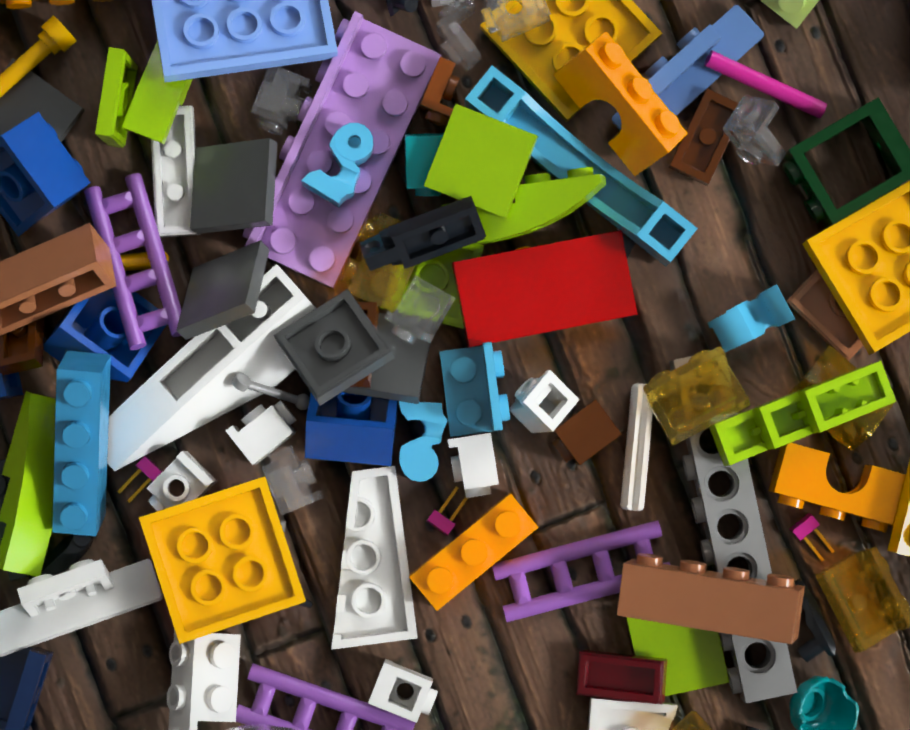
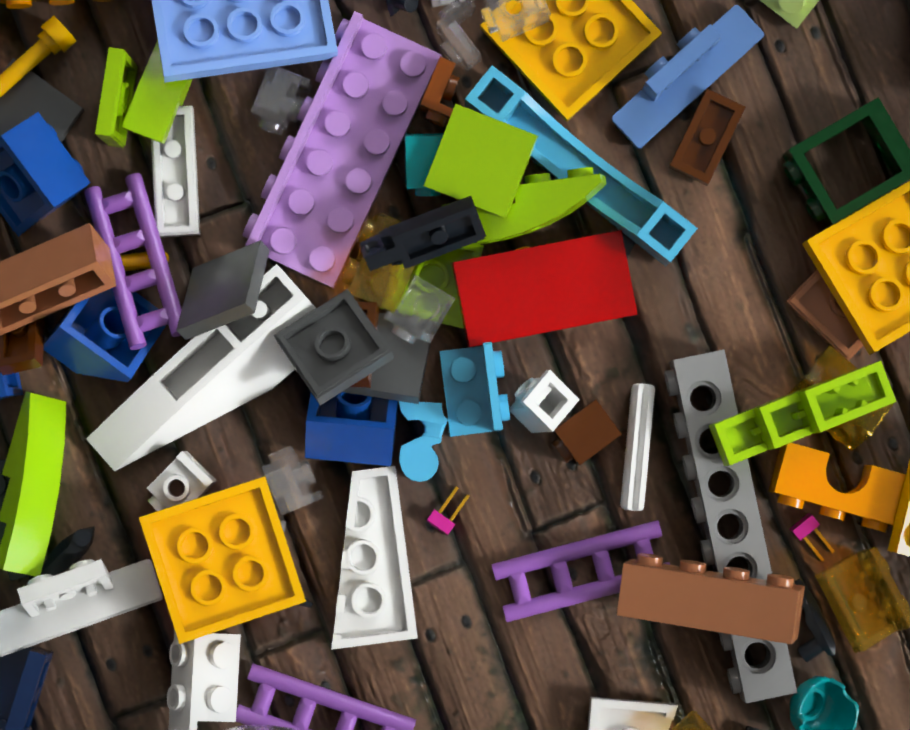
(81, 443): dark azure brick -> none
(149, 468): piece -> none
(234, 186): dark grey tile -> none
(243, 382): light grey hinge -> none
(263, 431): white brick -> none
(349, 147): medium azure leg -> none
(386, 696): white brick -> none
(473, 551): light orange arch -> none
(474, 464): white brick -> none
(606, 74): light orange arch -> none
(621, 676): dark red tile -> none
(692, 654): lime tile -> none
(695, 395): clear yellow bracket -> none
(750, 131): clear bracket -> none
(751, 318): medium azure leg -> none
(765, 84): dark pink bar -> none

